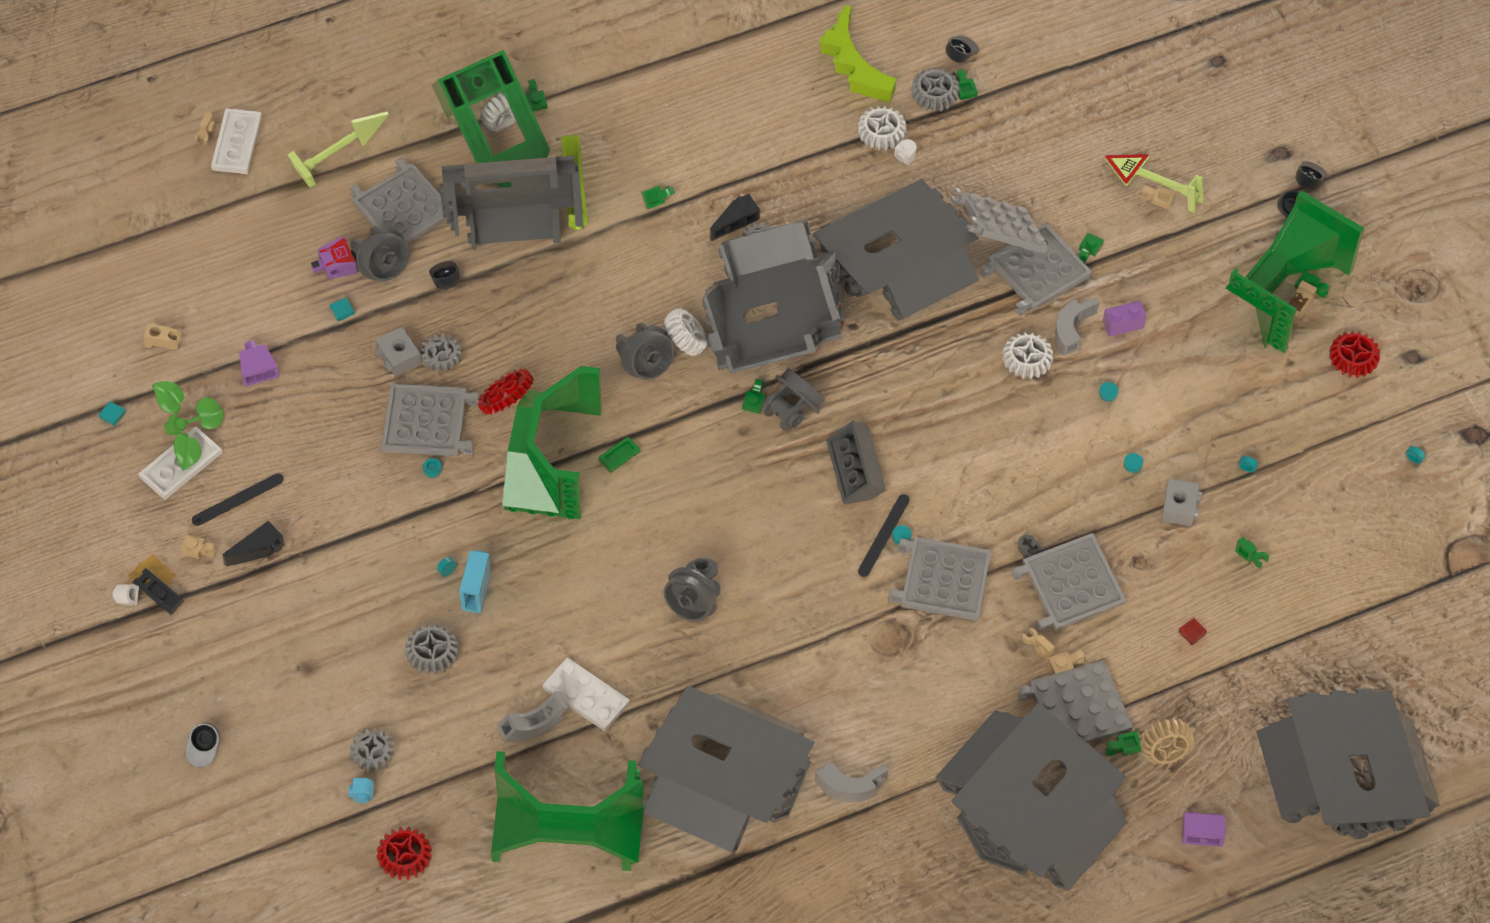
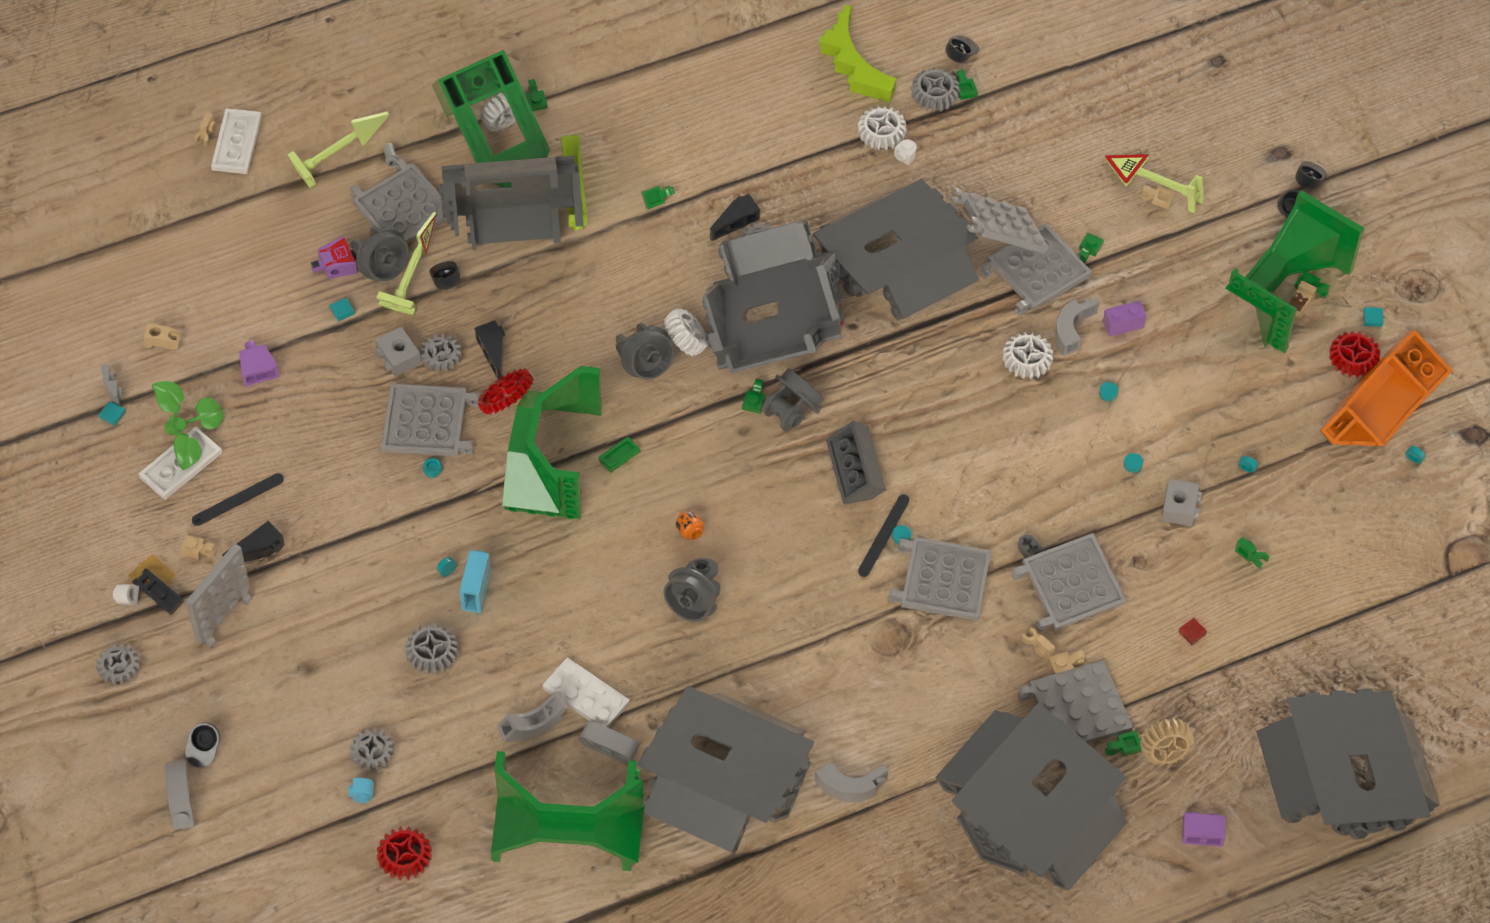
(111, 385): none -> light grey slope
(118, 664): none -> light grey gear
(178, 794): none -> light grey arch
(218, 595): none -> light grey plate
(390, 155): none -> light grey pin
(398, 301): none -> yellowish green piece
(491, 343): none -> black slope
(608, 742): none -> light grey beam
(689, 525): none -> orange head
(1373, 316): none -> teal tile
(1387, 394): none -> orange slope

